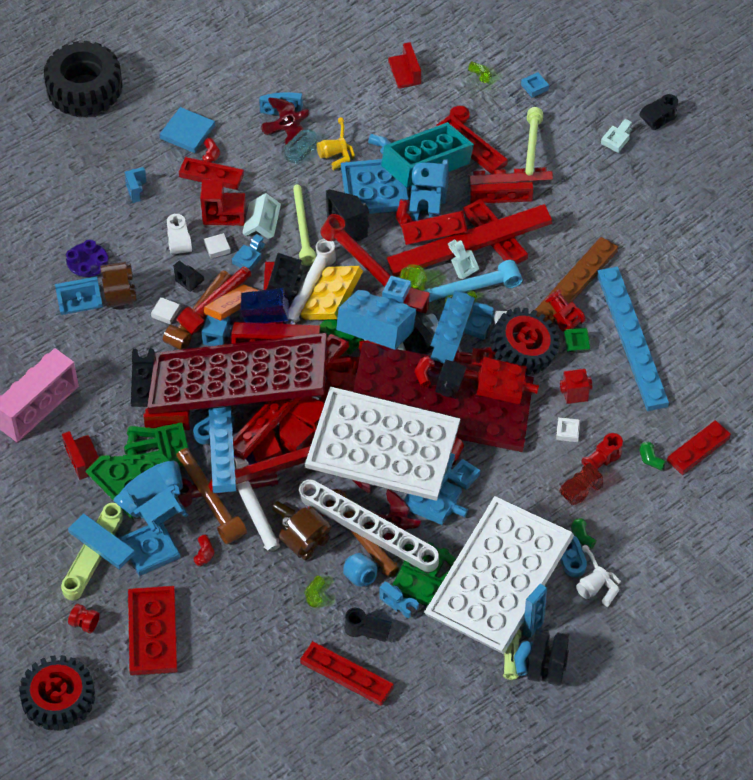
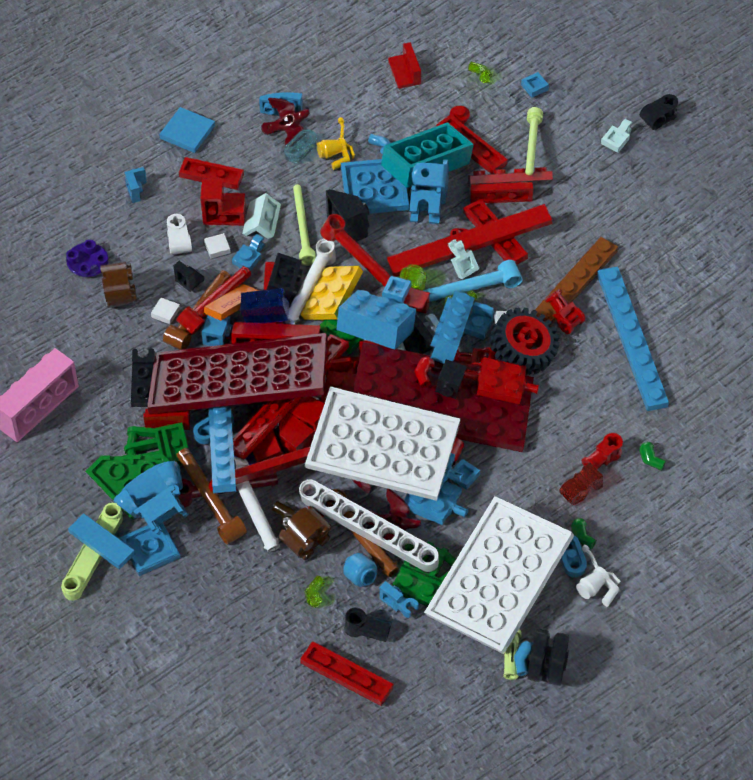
(53, 678): wheel -> none
(78, 295): dark azure hinge -> none
(81, 453): red panel -> none
(82, 60): black tyre -> none
(83, 618): red wheel -> none
(152, 630): red plate -> none
(205, 553): red arm -> none
(212, 151): red arm -> none
(402, 213): red arm -> none
(434, 227): red plate -> none
(534, 610): dark azure tile -> none
(568, 429): white tile -> none
(576, 386): red brick -> none
(577, 340): green plate -> none
(698, 447): red plate -> none

